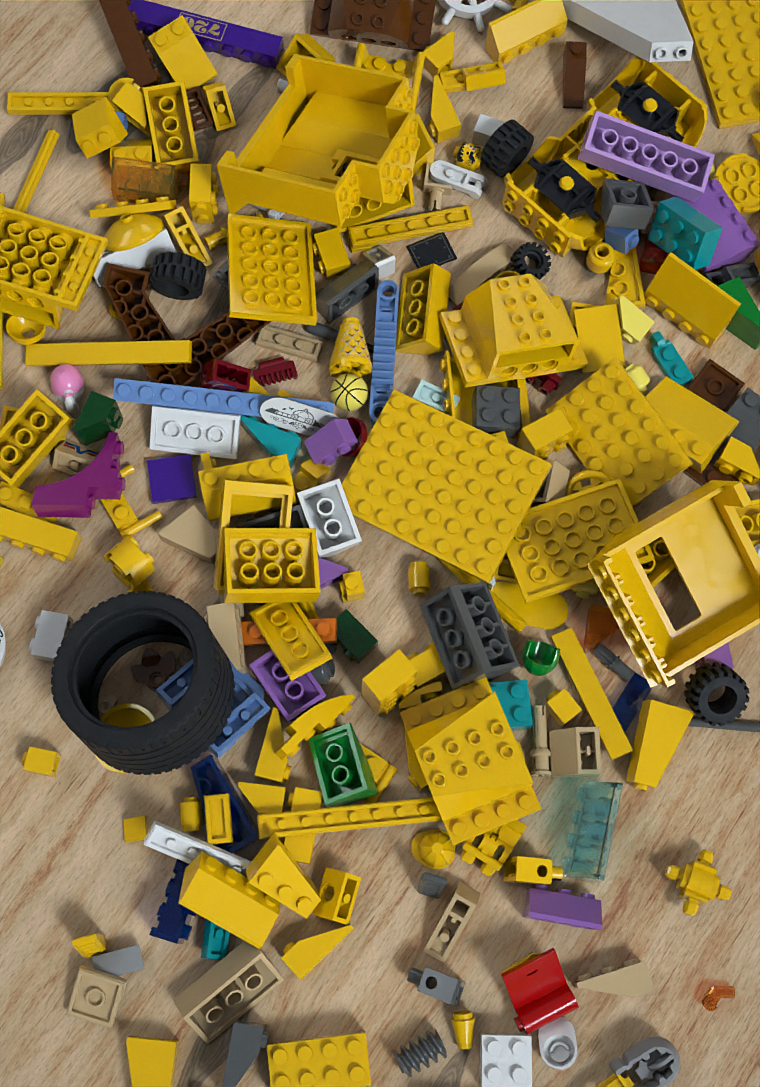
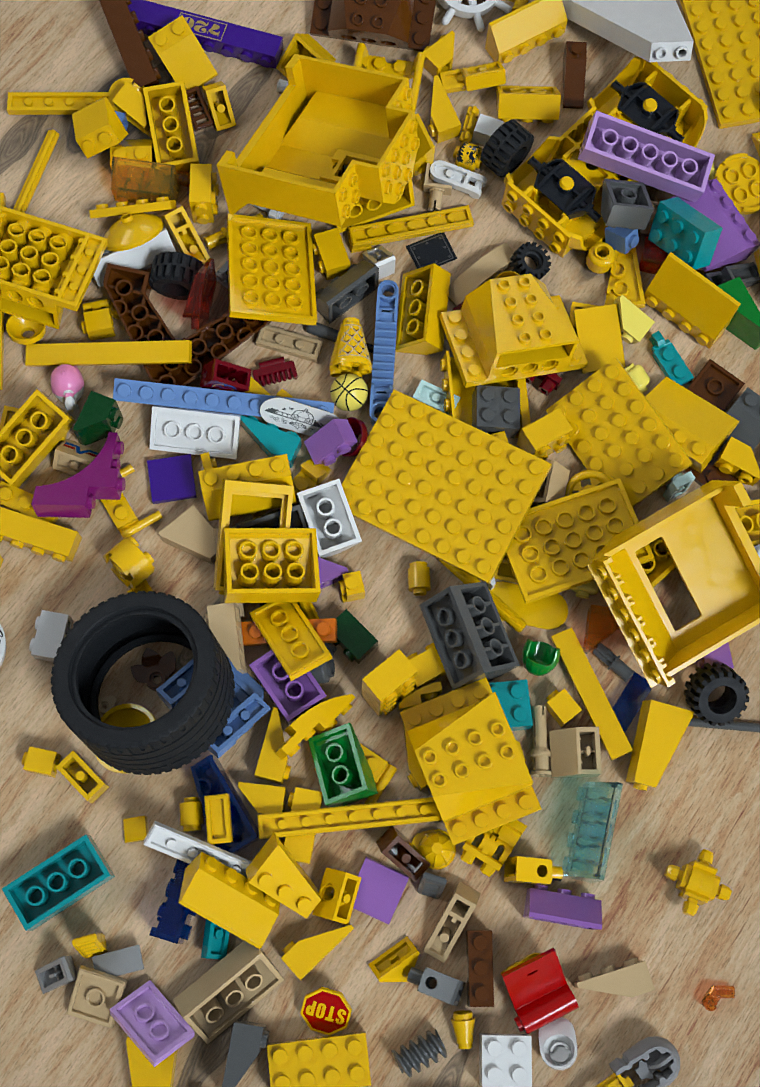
(56, 974): none -> light grey slope
(58, 882): none -> teal brick
(82, 777): none -> yellow brick
(98, 321): none -> yellow brick
(152, 1023): none -> lavender plate
(201, 295): none -> clear red animal
(326, 1011): none -> piece
(379, 890): none -> medium lavender slope
(396, 962): none -> yellow slope
(402, 853): none -> reddish brown slope
(469, 124): none -> yellow axle
(480, 968): none -> reddish brown arch
(528, 103): none -> yellow slope
(678, 486): none -> light aqua plate

